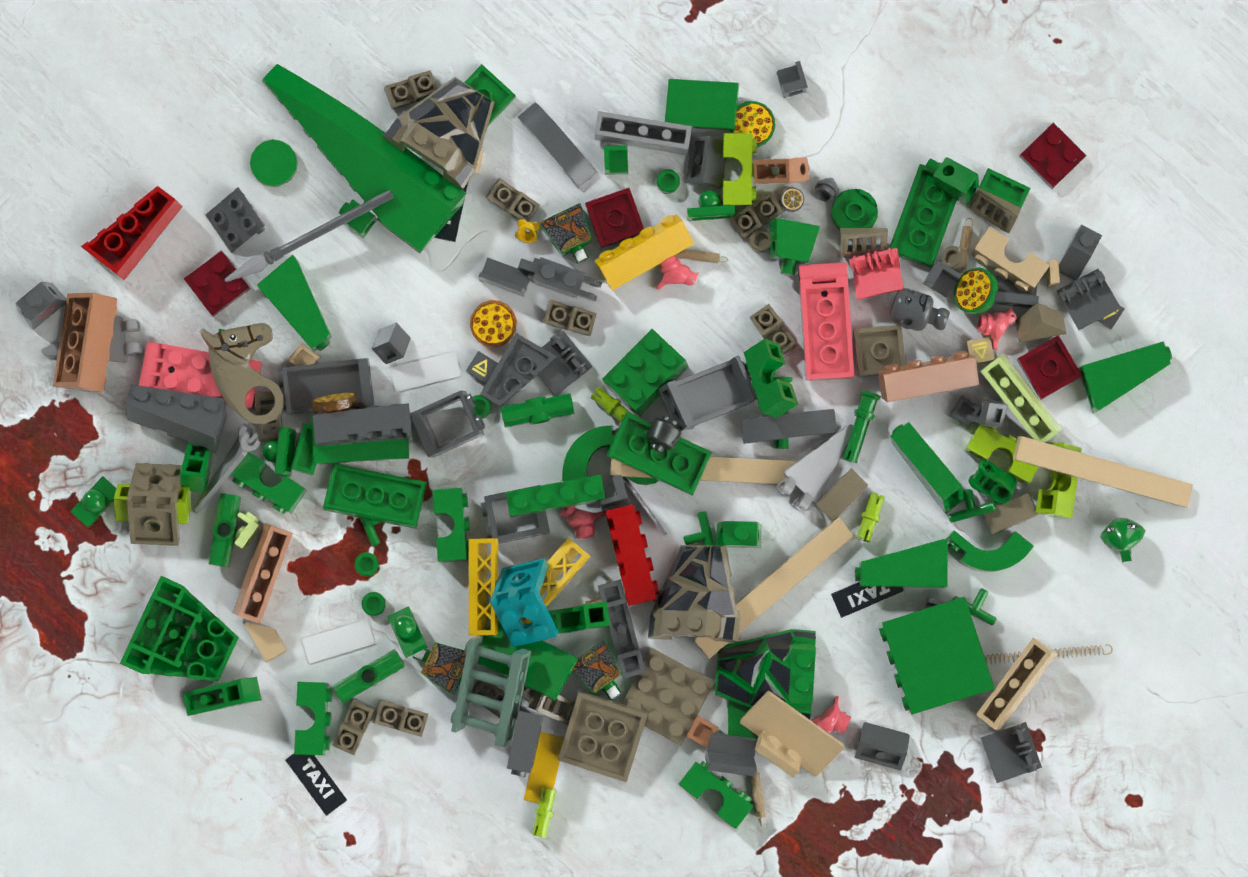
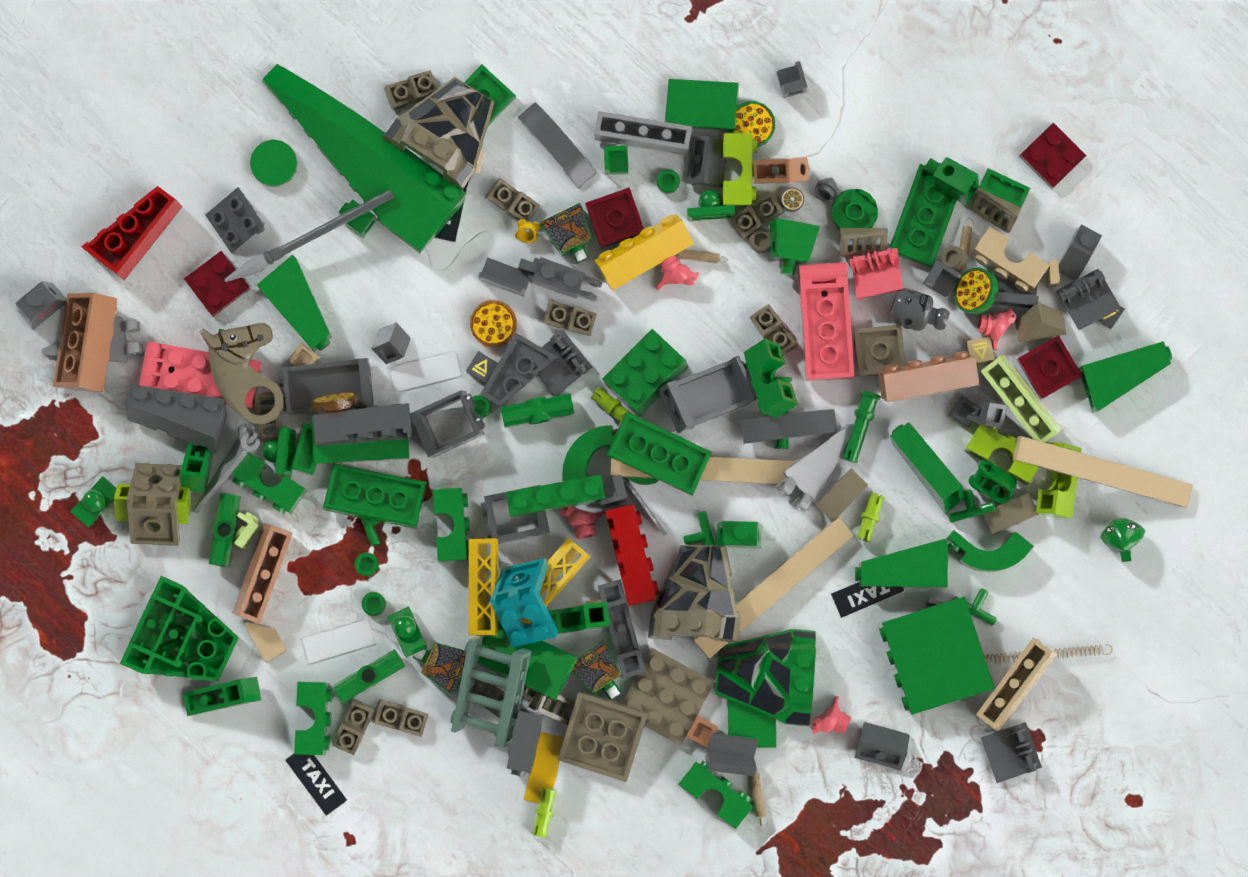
(663, 434): pearl dark grey head -> none
(789, 737): tan bracket -> none

